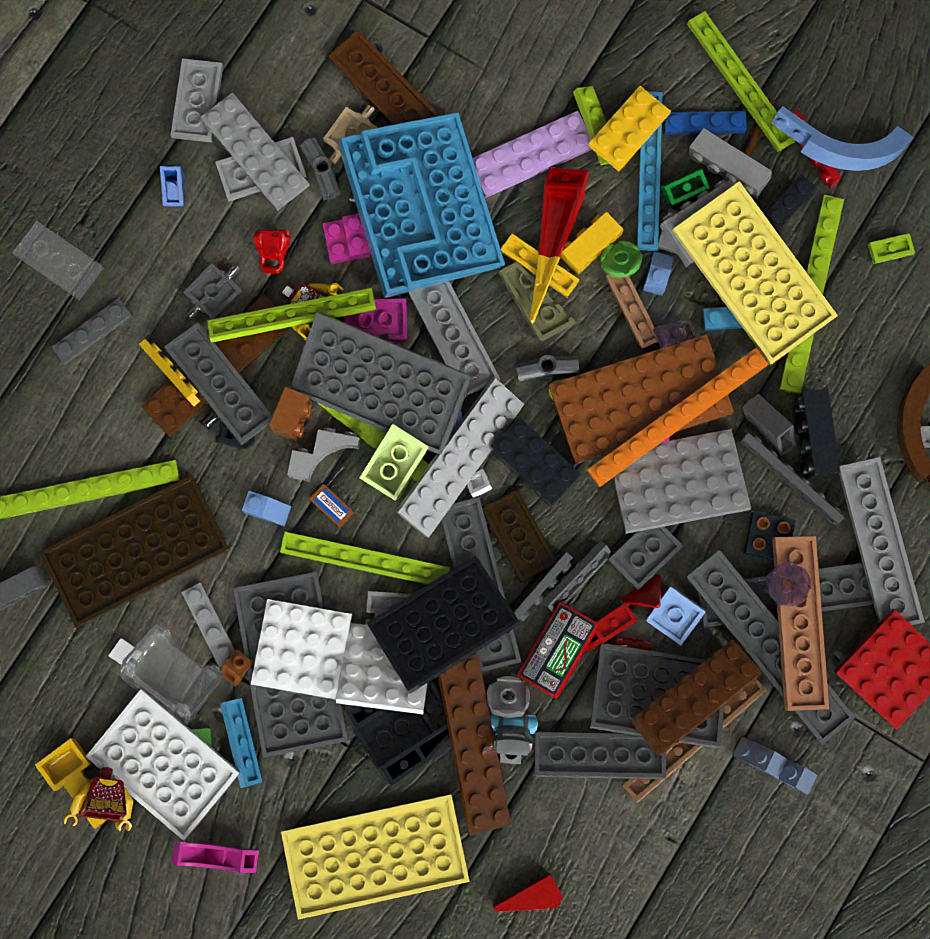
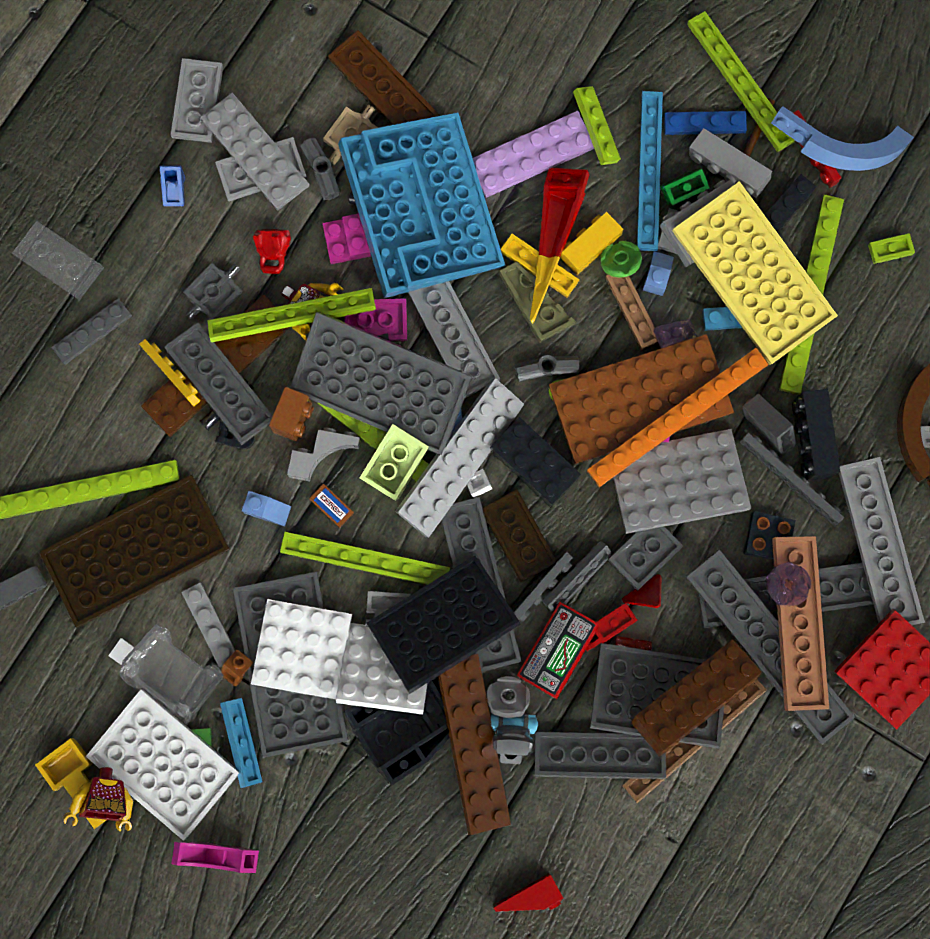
(374, 856): light yellow plate -> none
(629, 128): yellow plate -> none
(676, 615): light blue plate -> none
(775, 765): sand blue arch -> none

